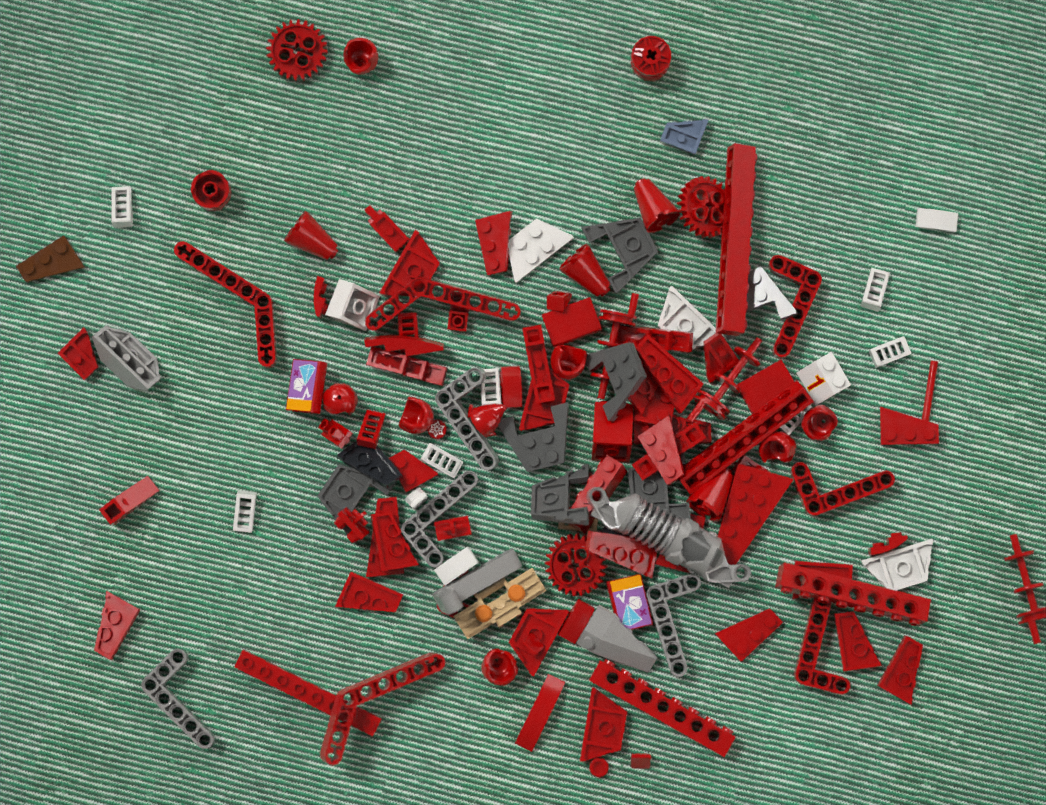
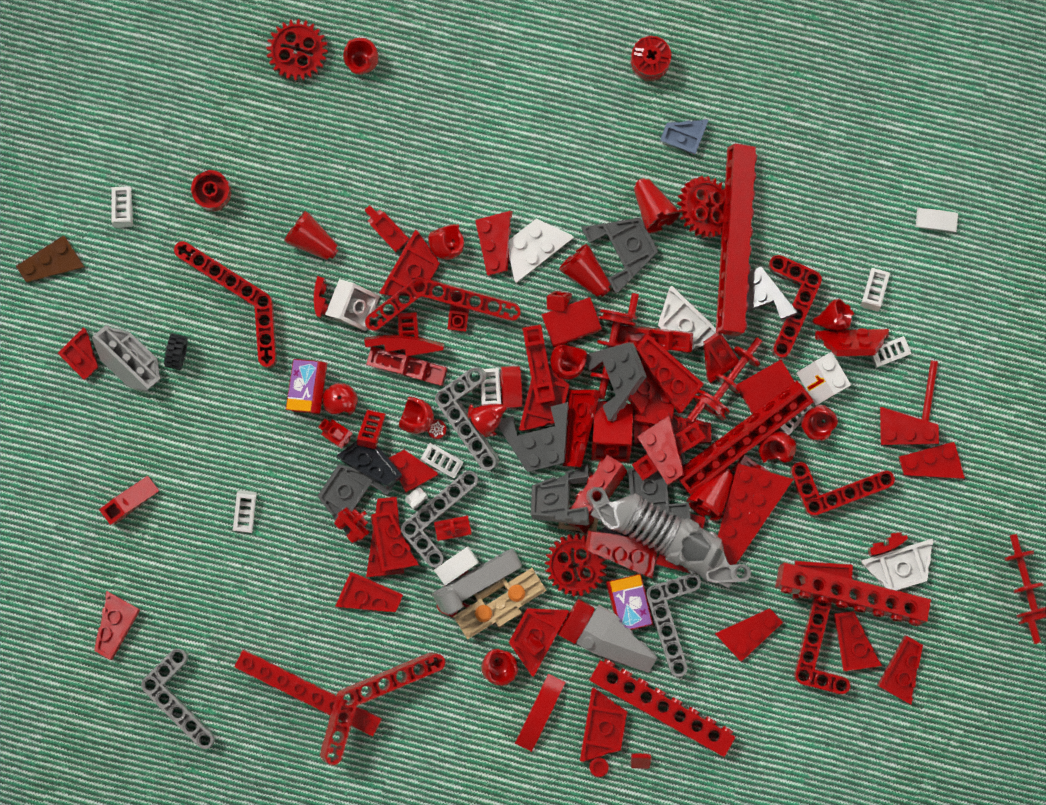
(175, 351): none -> black tyre
(446, 242): none -> red piece
(580, 418): none -> red wing
(835, 316): none -> red hat
(853, 342): none -> red wing
(933, 462): none -> red wing

